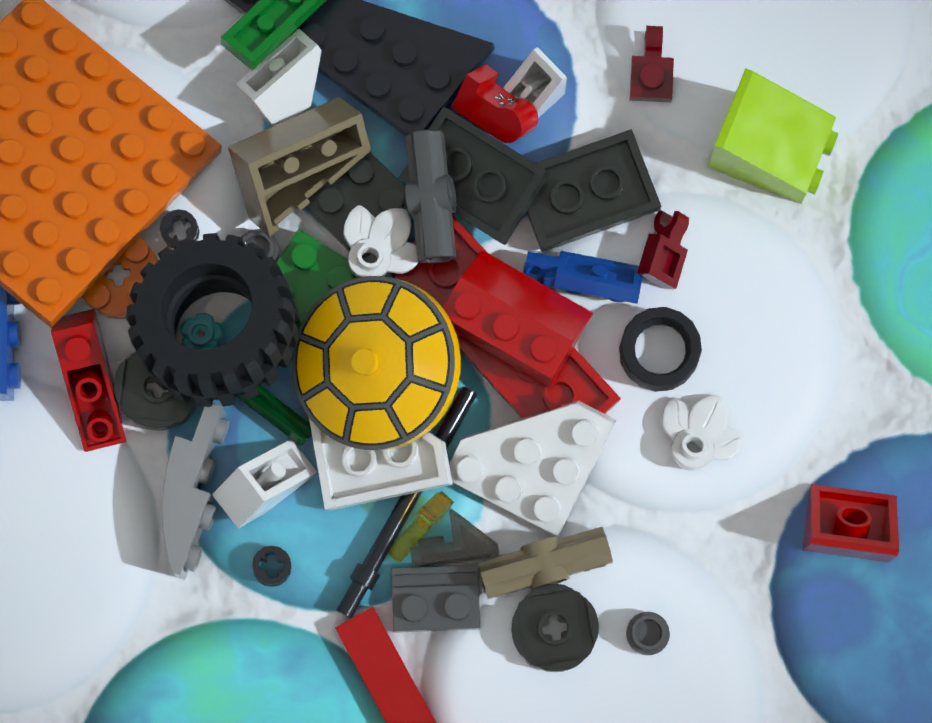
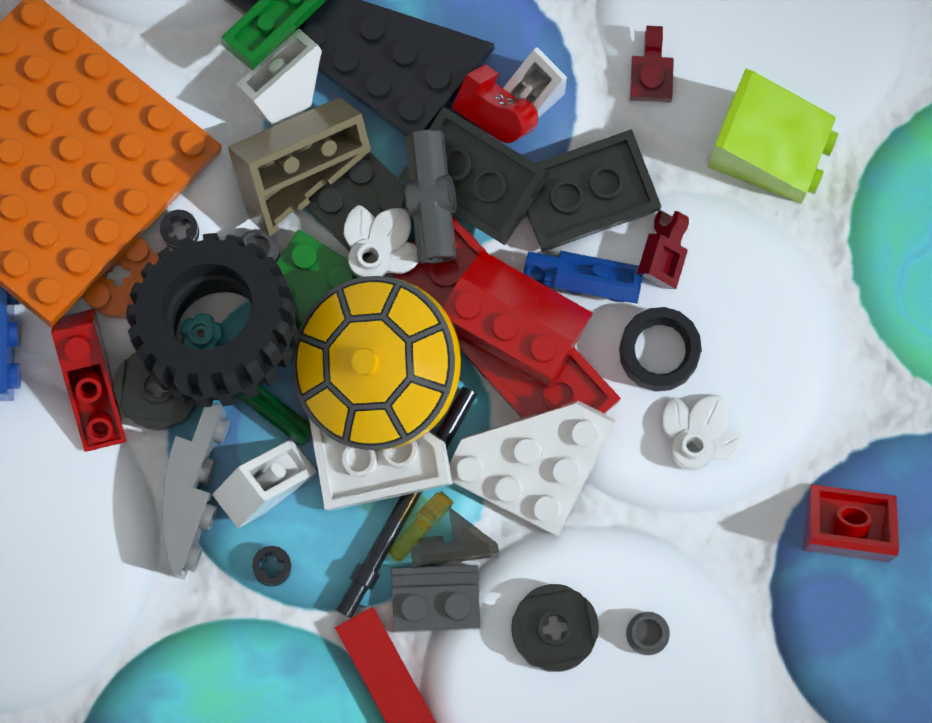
(545, 562): dark tan piece -> none

